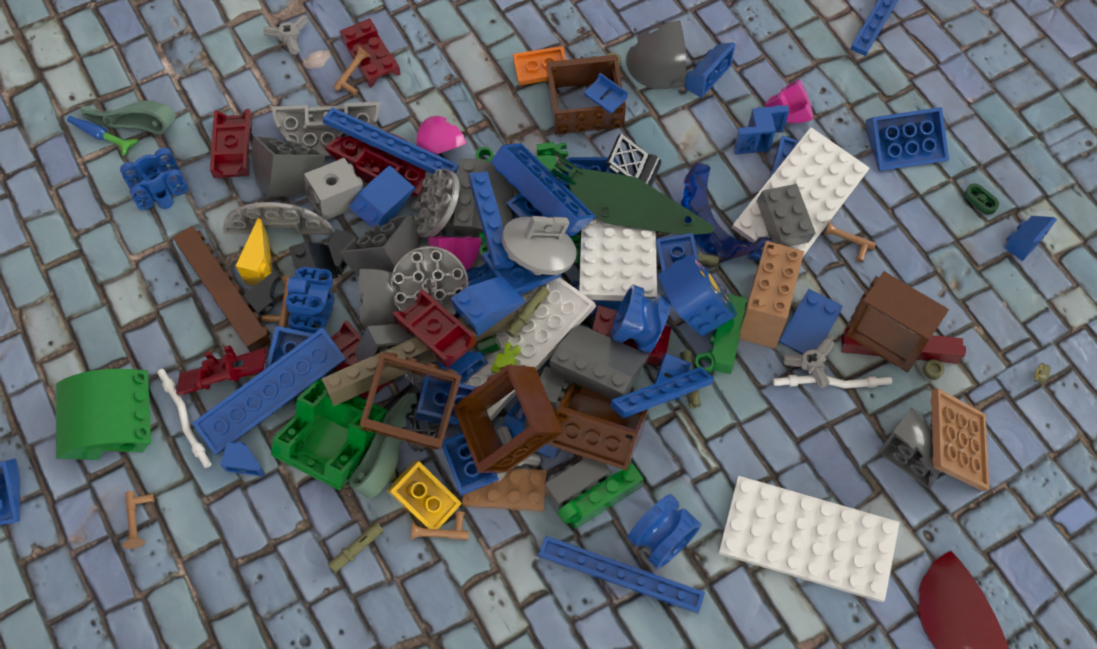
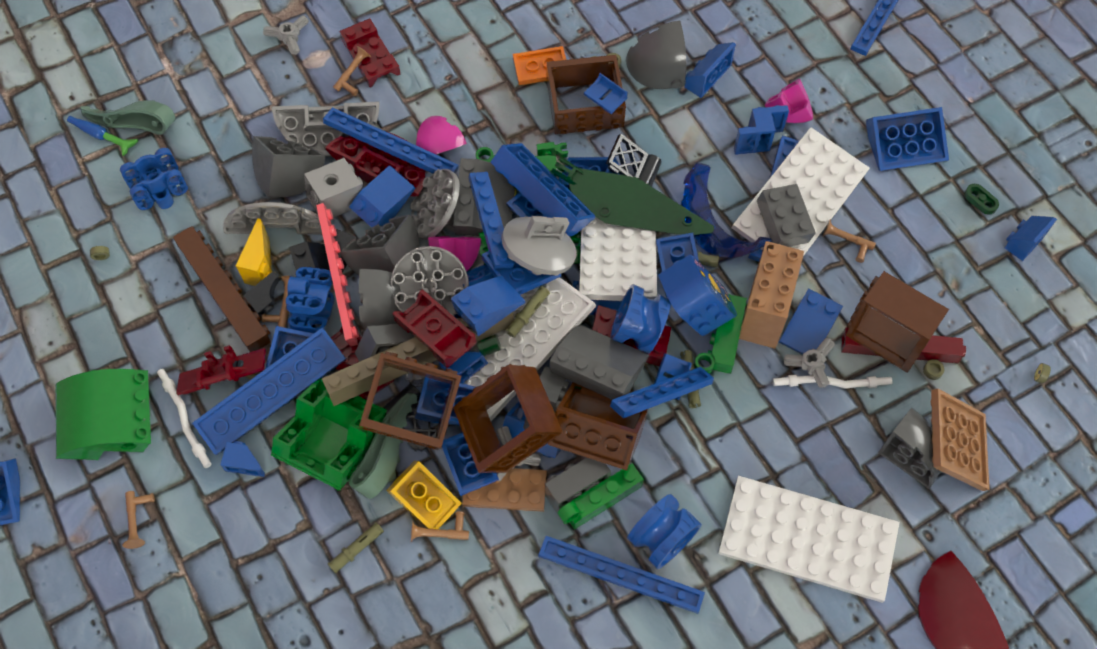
(99, 253): none -> olive tile
(230, 144): dark red piece -> none
(339, 280): none -> coral plate
(505, 359): lime plate -> none

